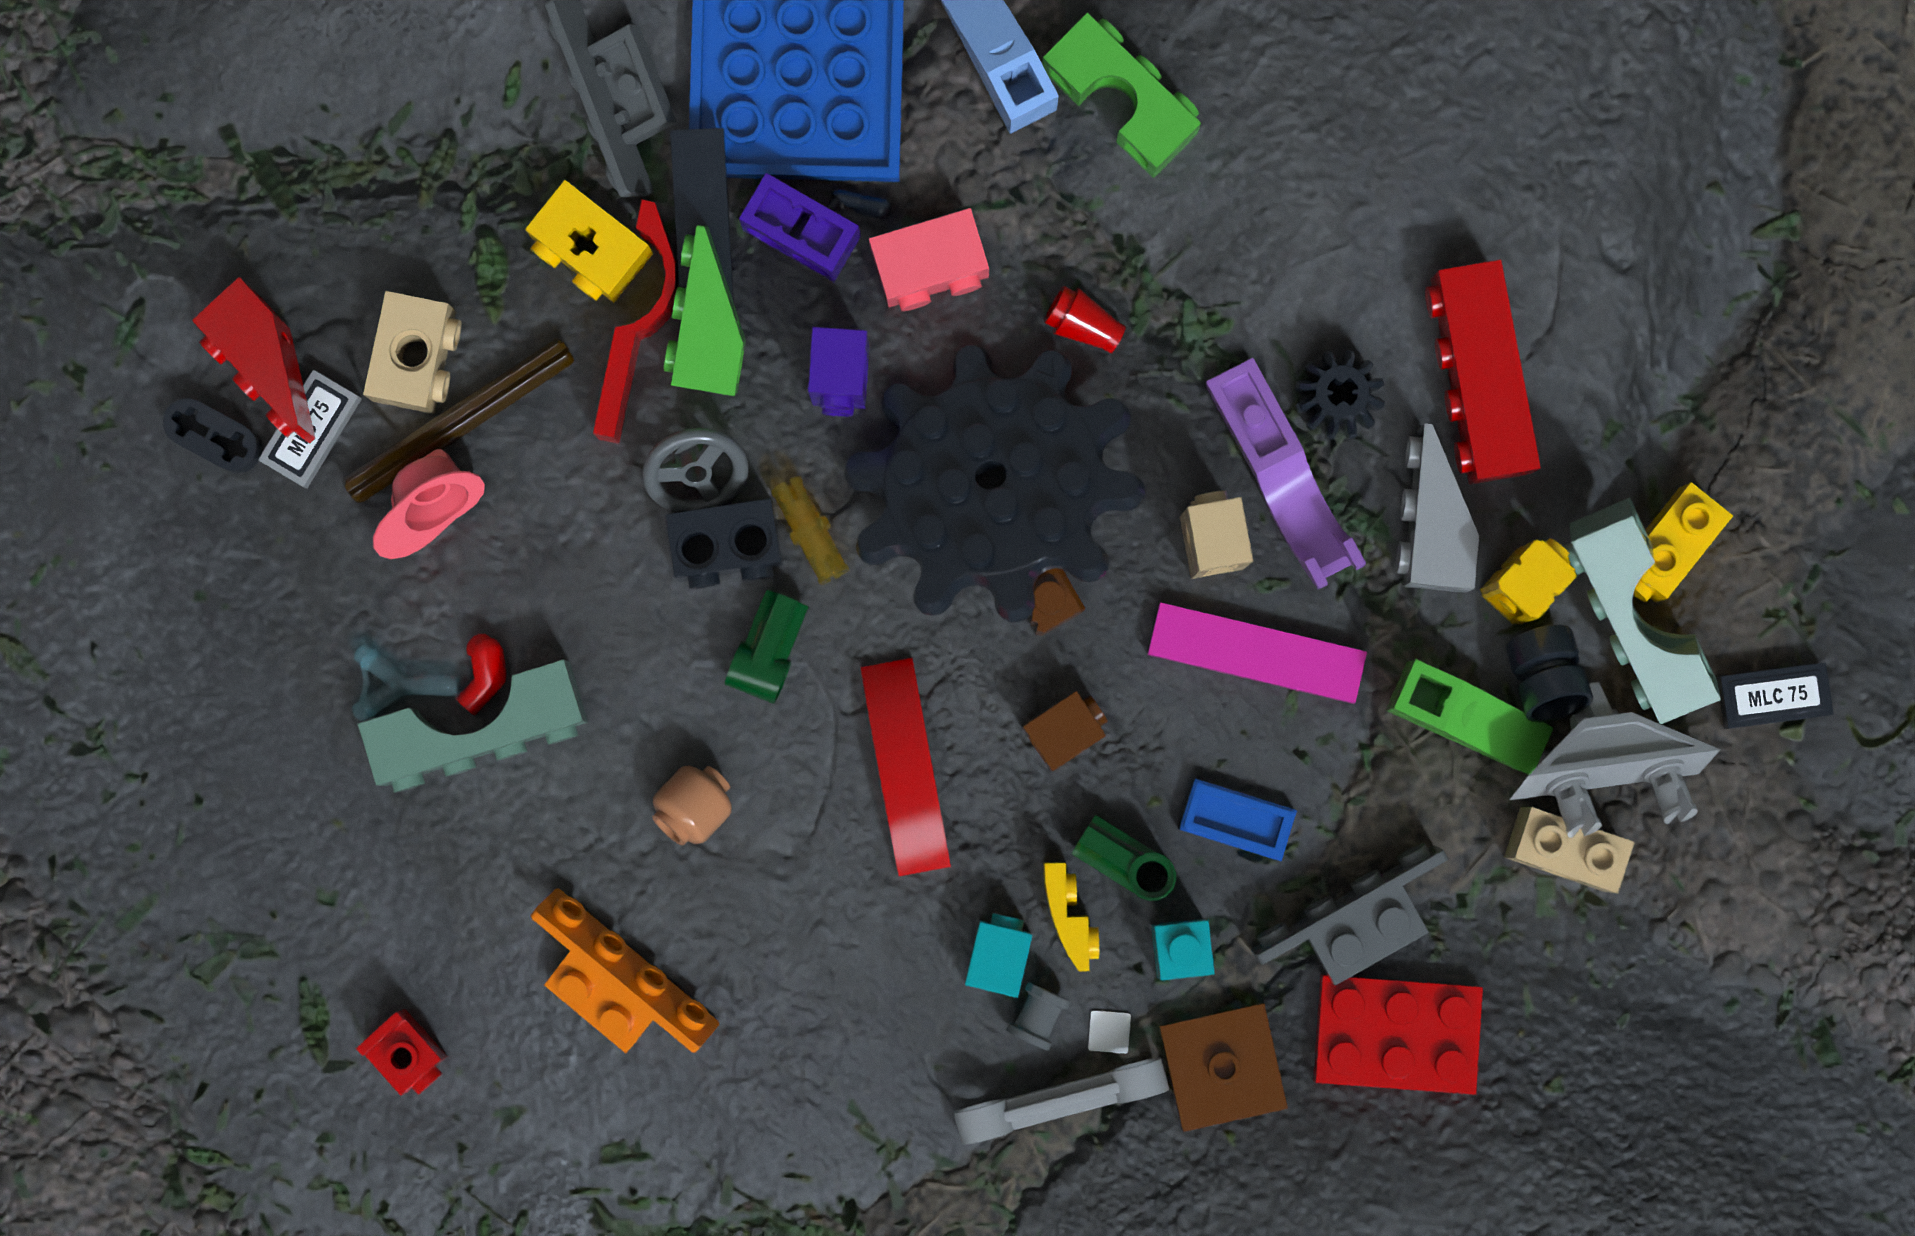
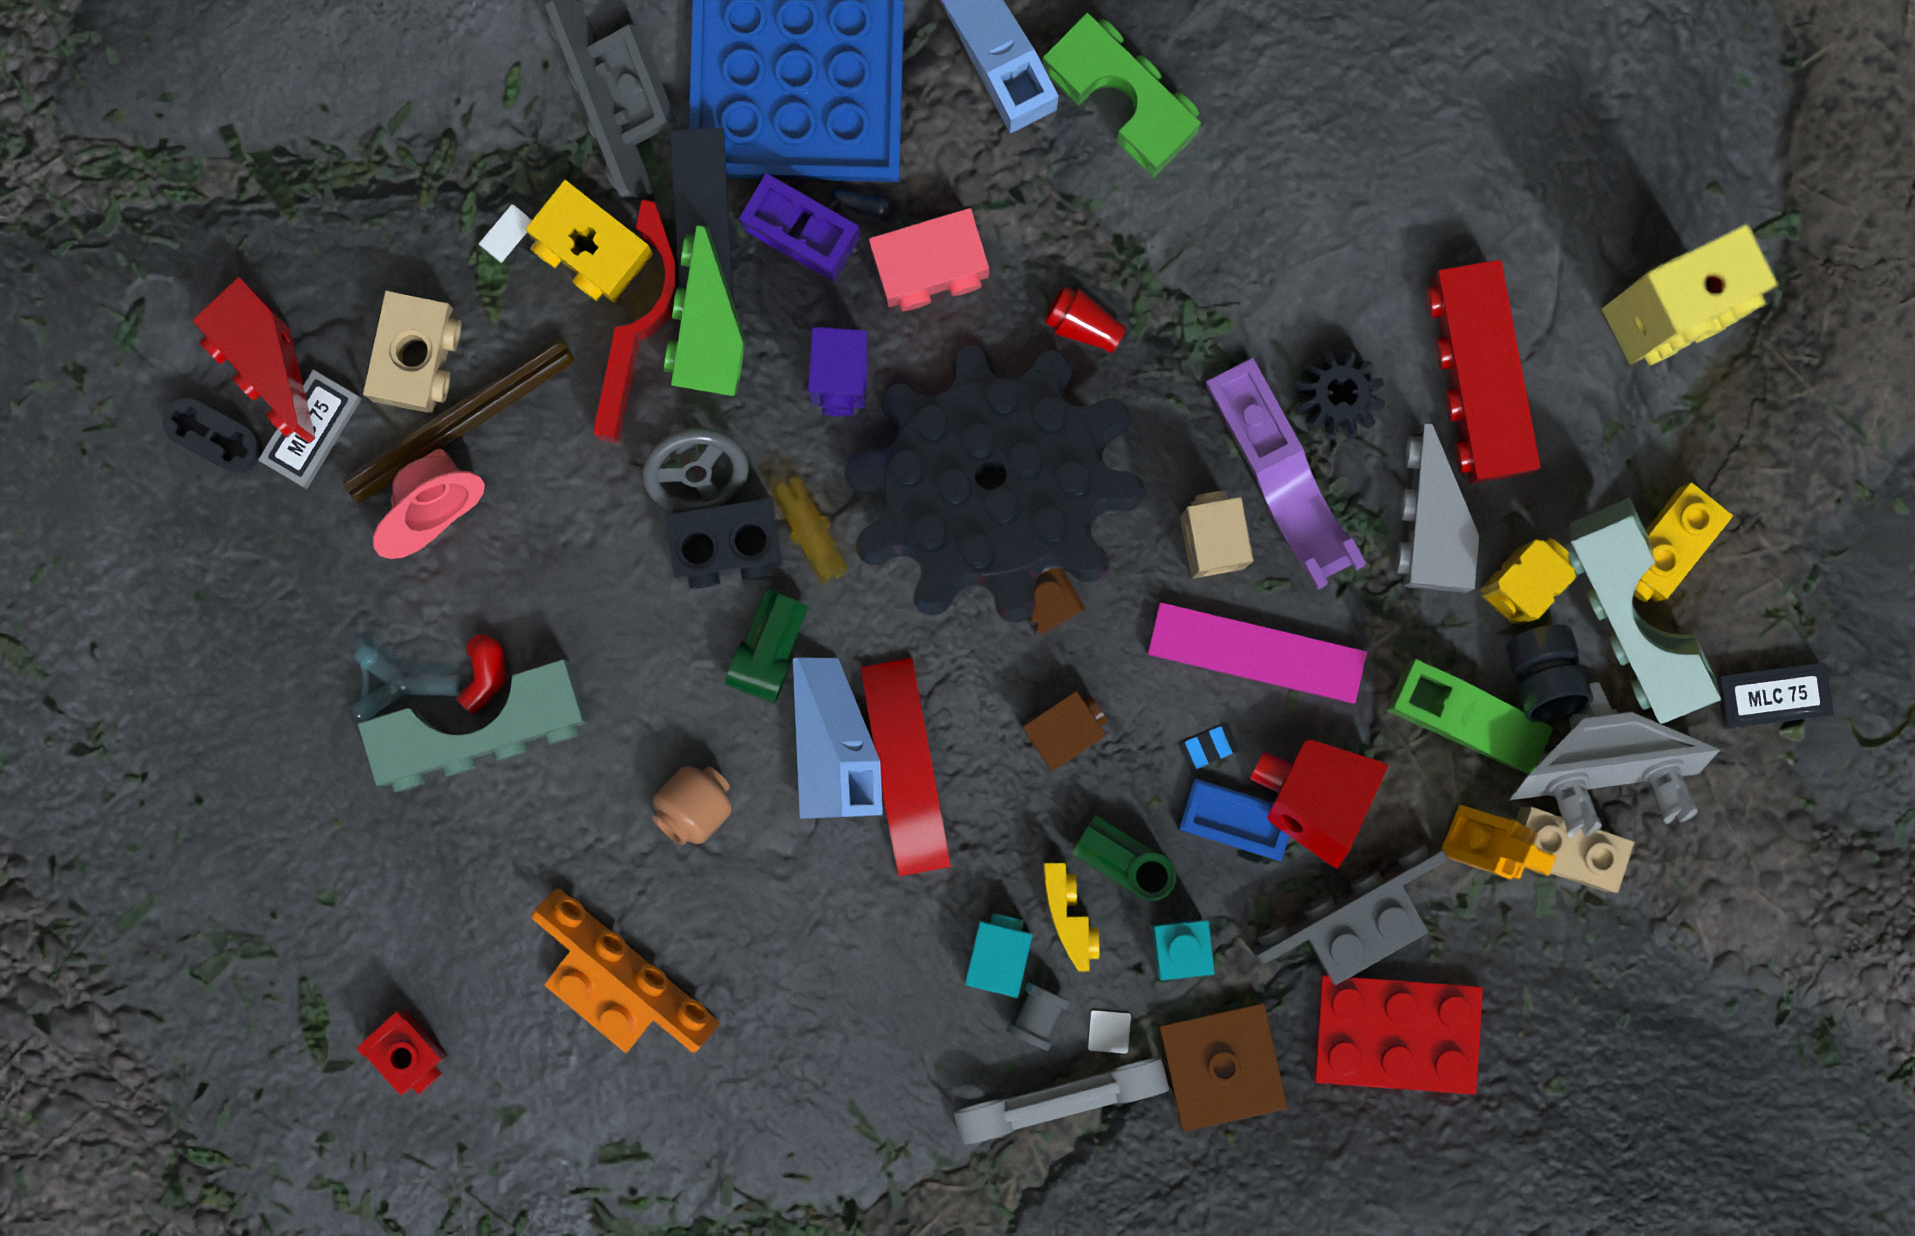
(506, 233): none -> white sticker
(834, 749): none -> light blue slope
(1208, 747): none -> sticker
(1321, 796): none -> red torso
(1495, 844): none -> light orange hinge
(1690, 298): none -> light yellow brick

